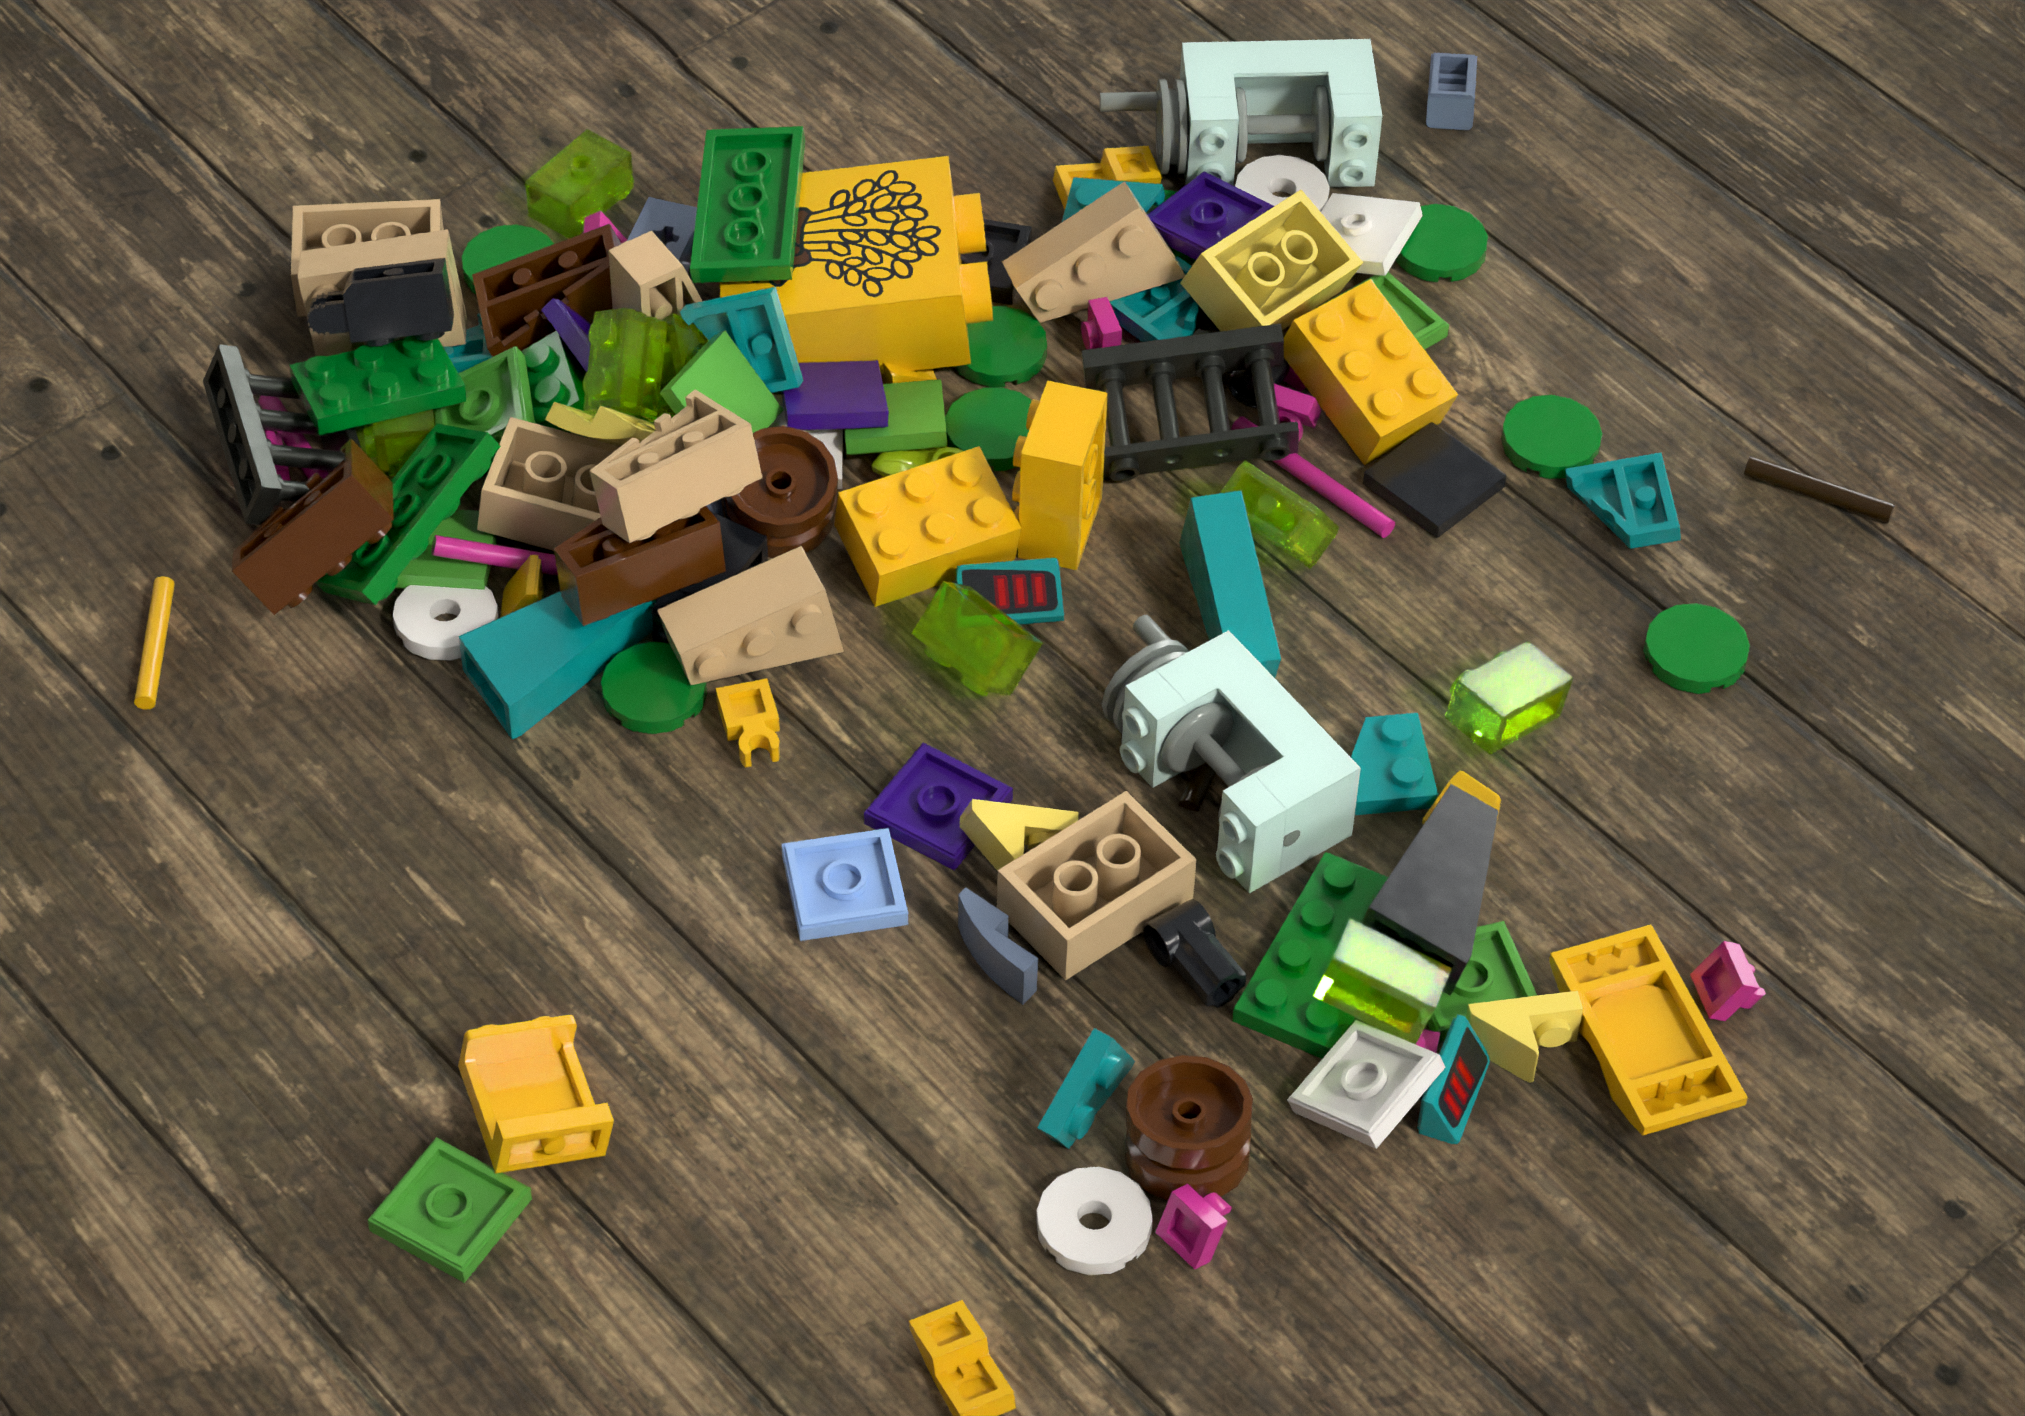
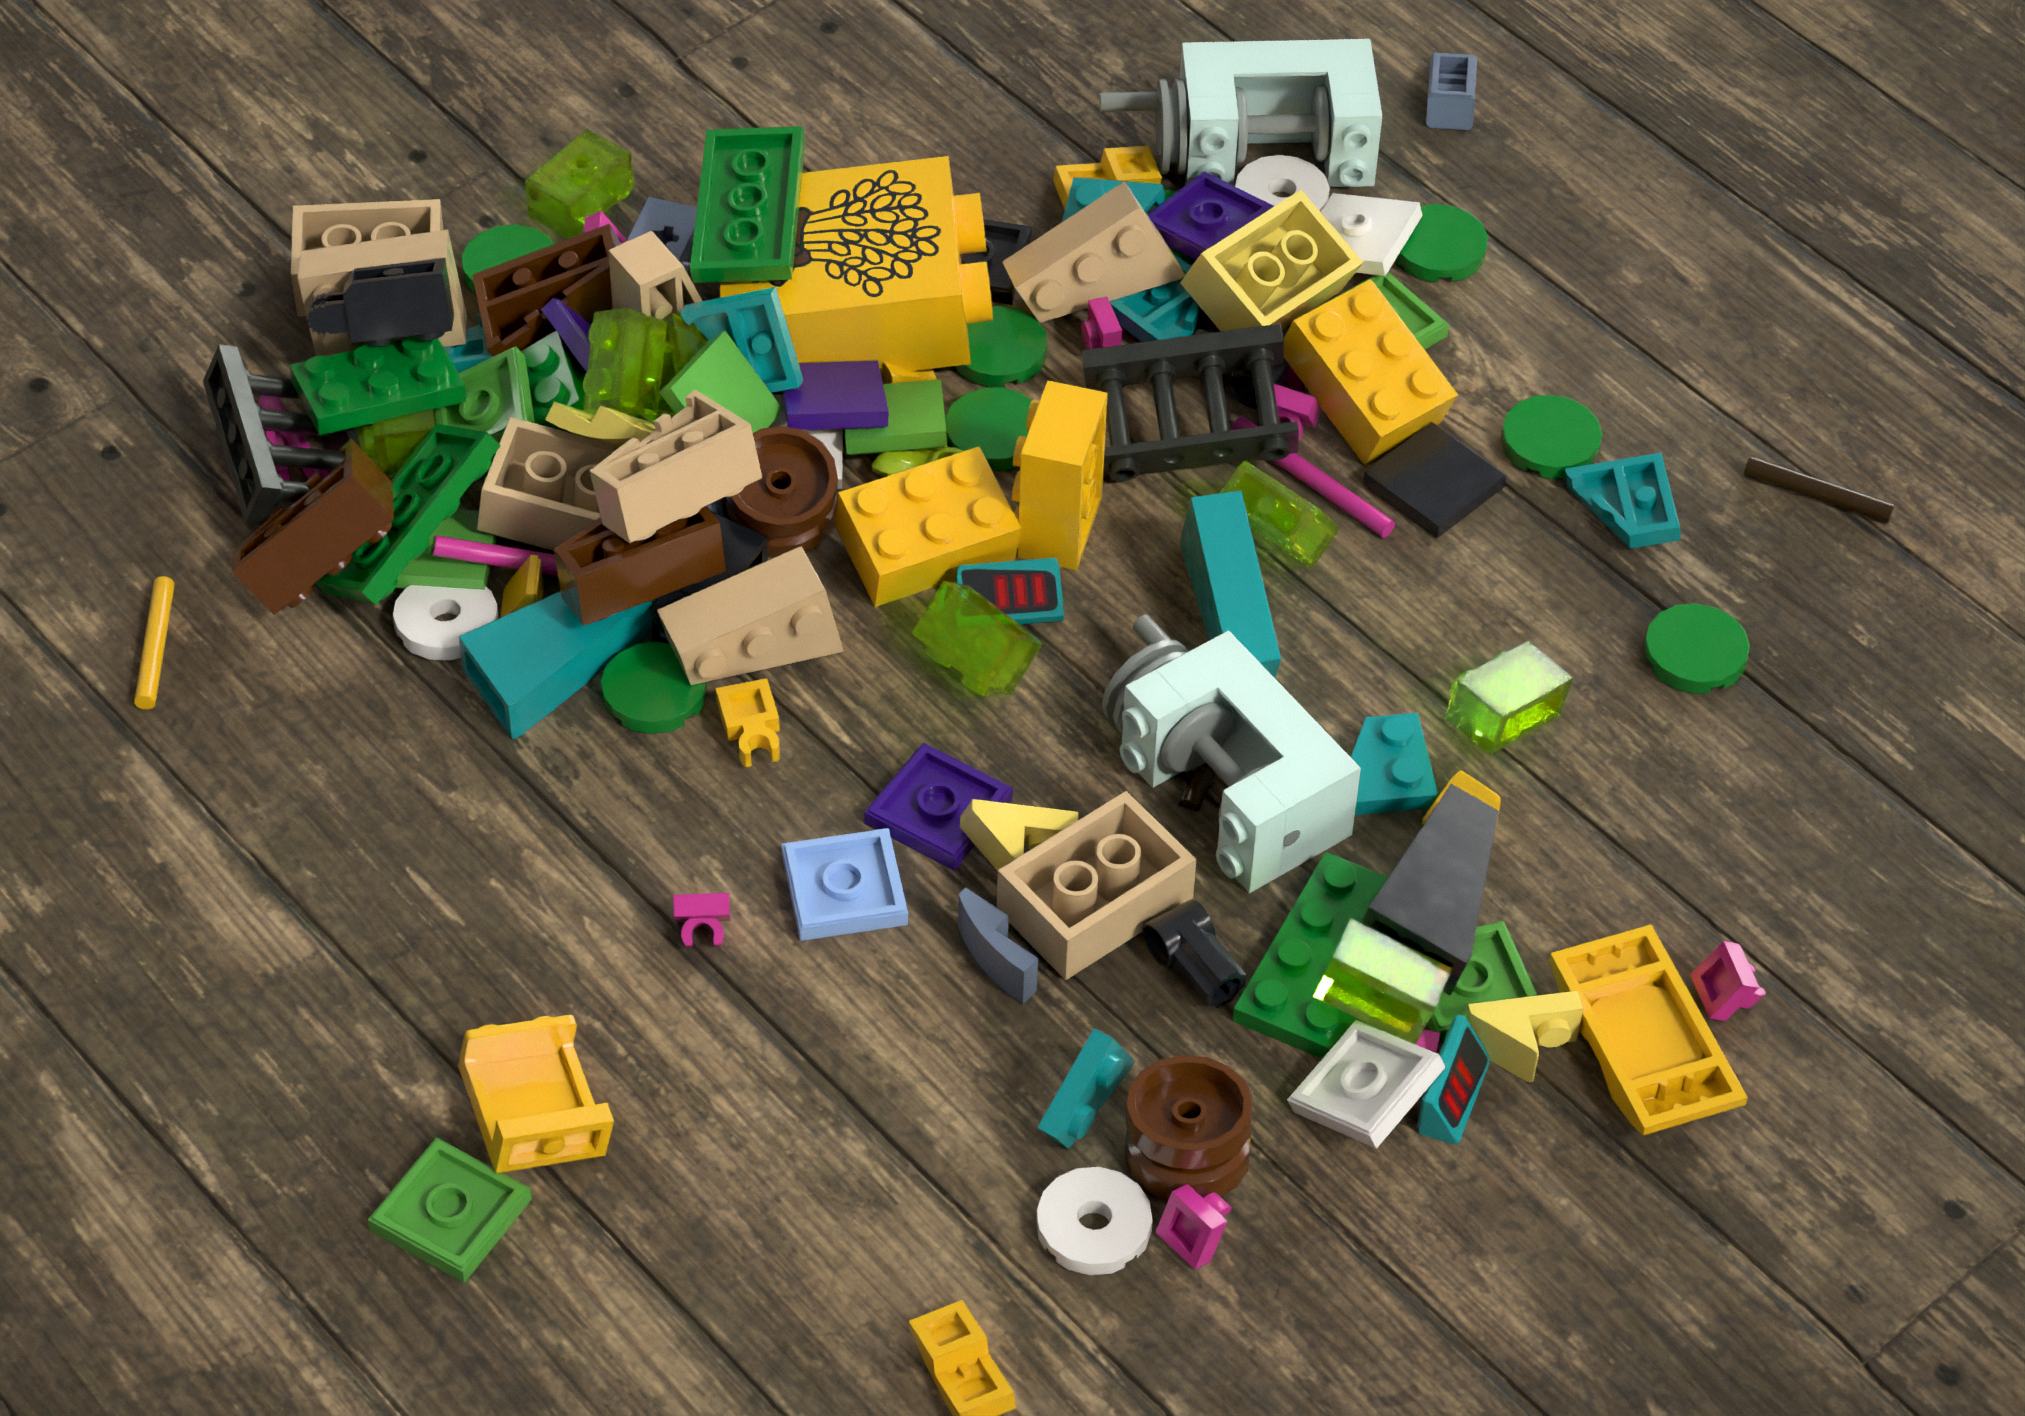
(702, 910): none -> dark pink tile

